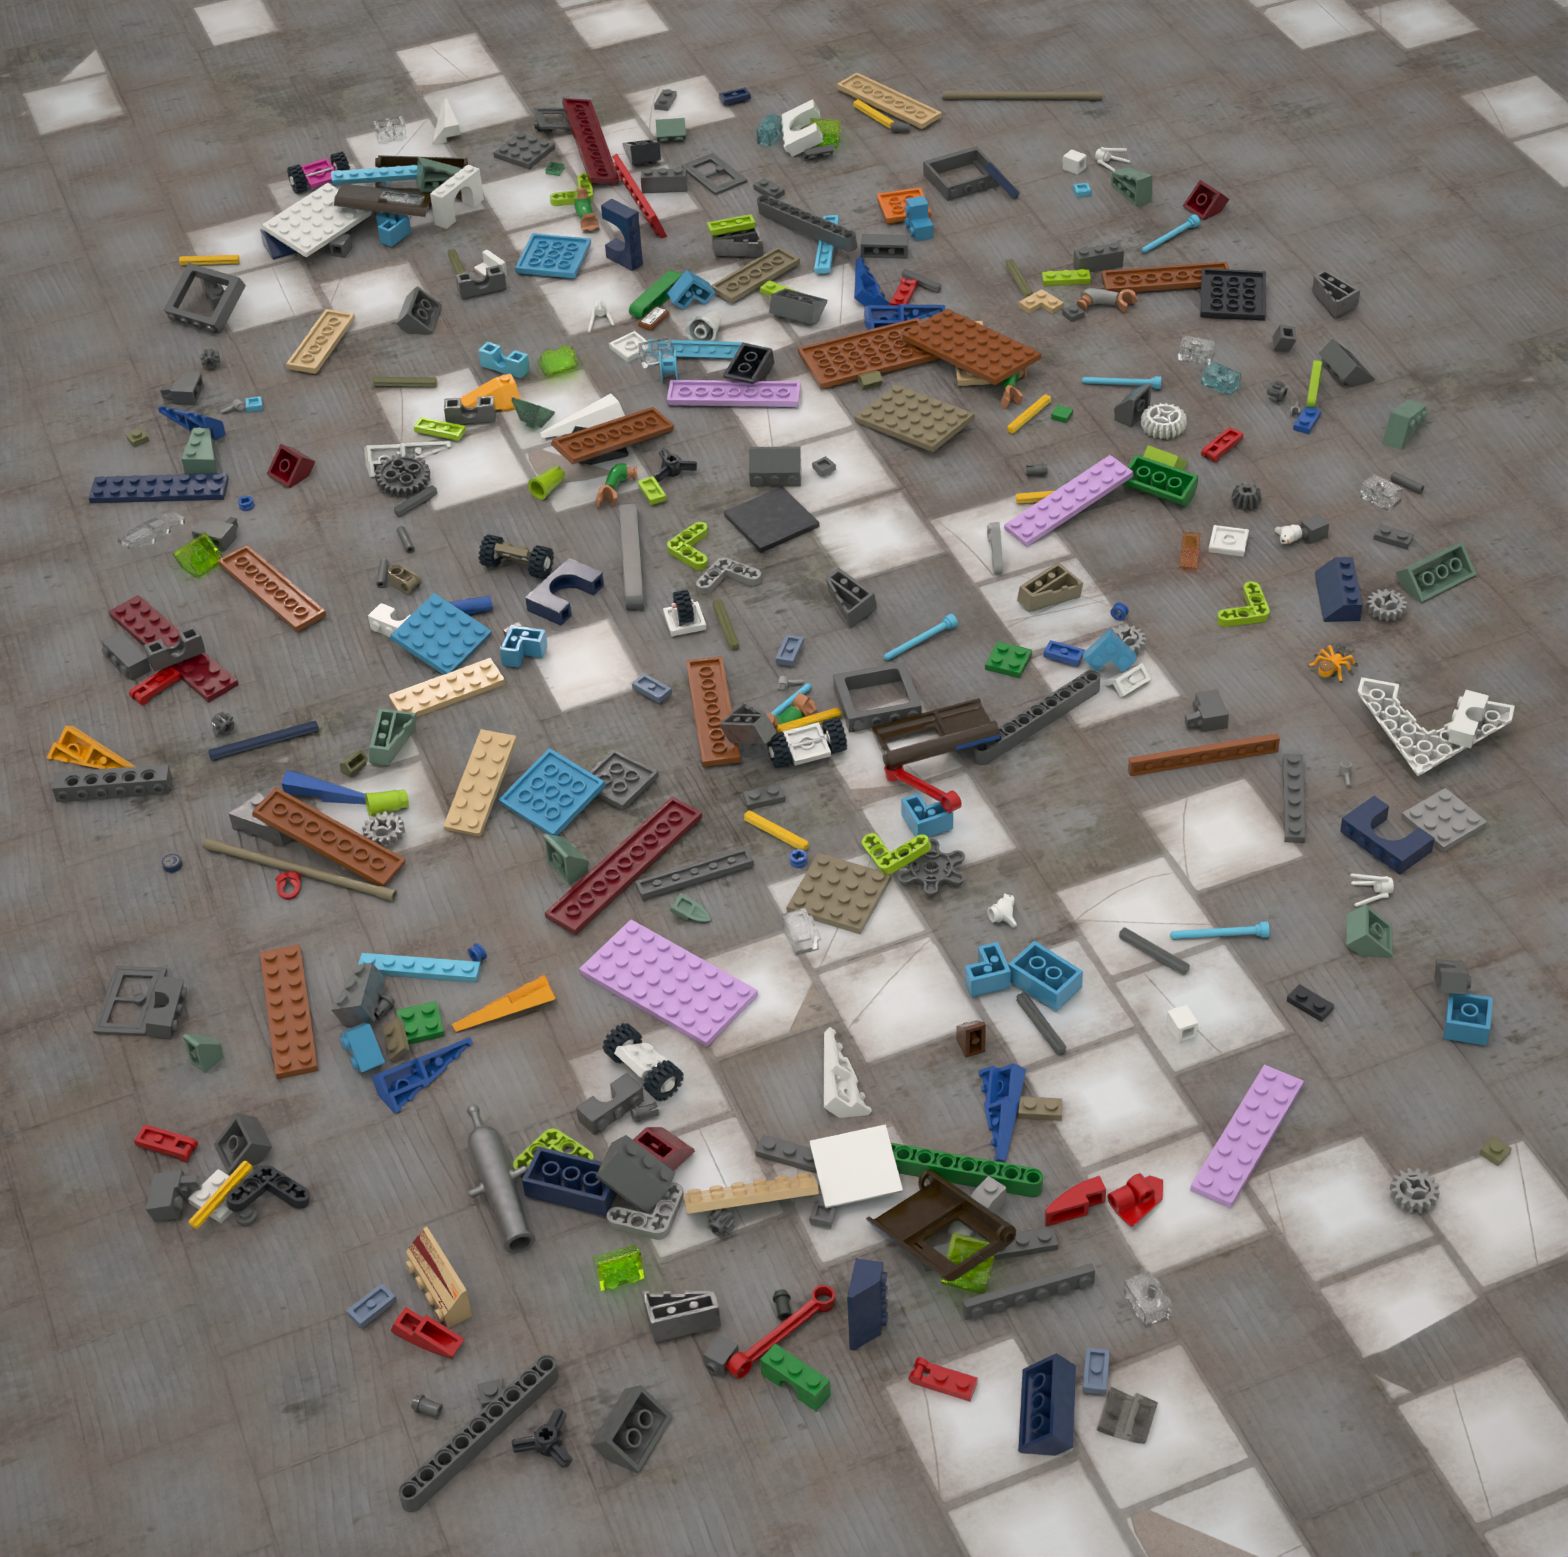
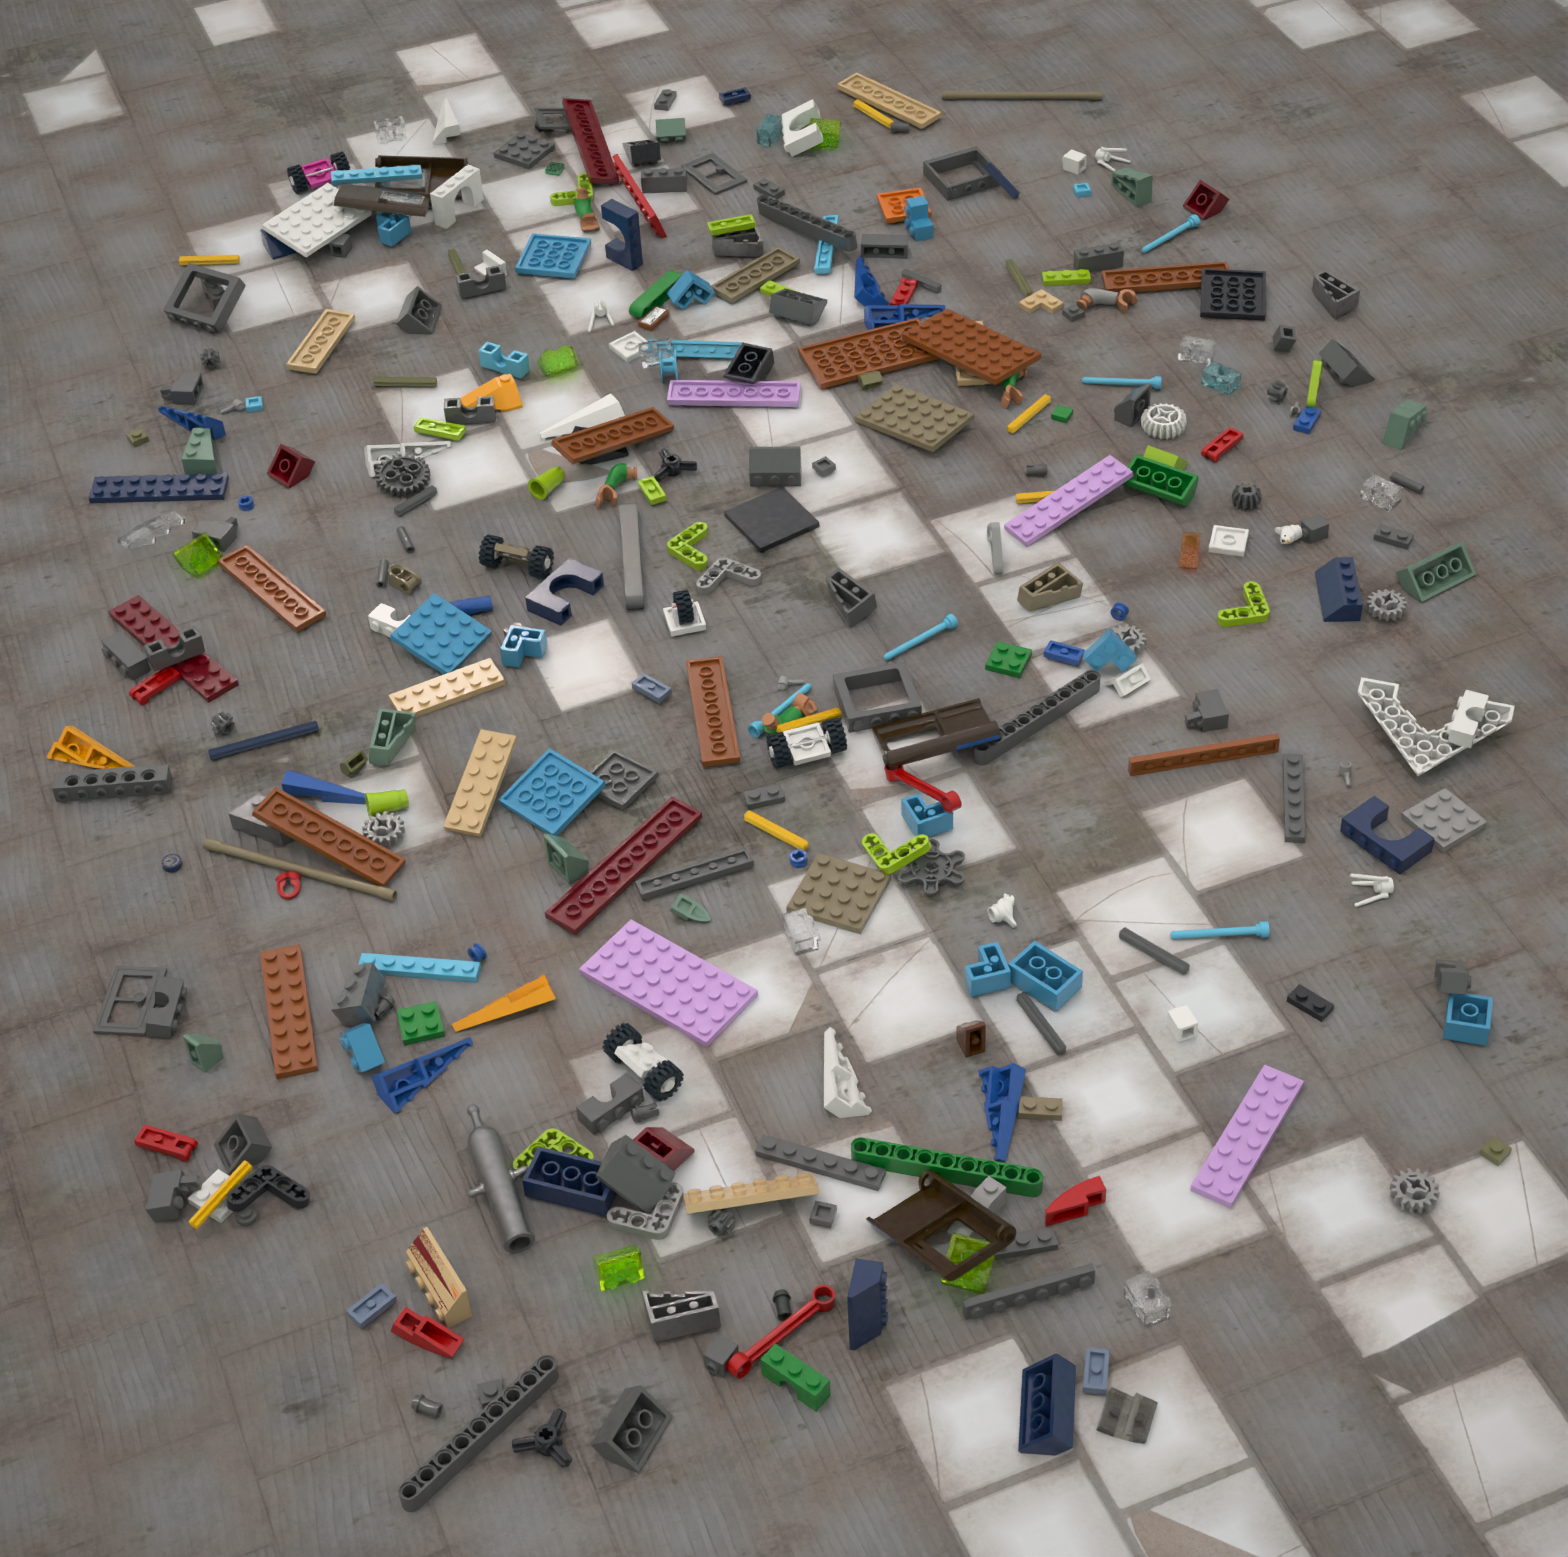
(396, 1039): dark tan plate -> none
(433, 174): sand green wedge -> none
(531, 413): clear green slope -> none
(703, 327): white cone -> none
(725, 624): olive axle -> none
(748, 726): flat silver wedge -> none
(789, 650): sand blue plate -> none
(823, 151): dark grey plate -> none
(855, 1166): white piece -> none
(943, 1380): red plate -> none
(1136, 1198): red panel -> none
(1331, 664): animal -> none
(1368, 933): sand green slope -> none

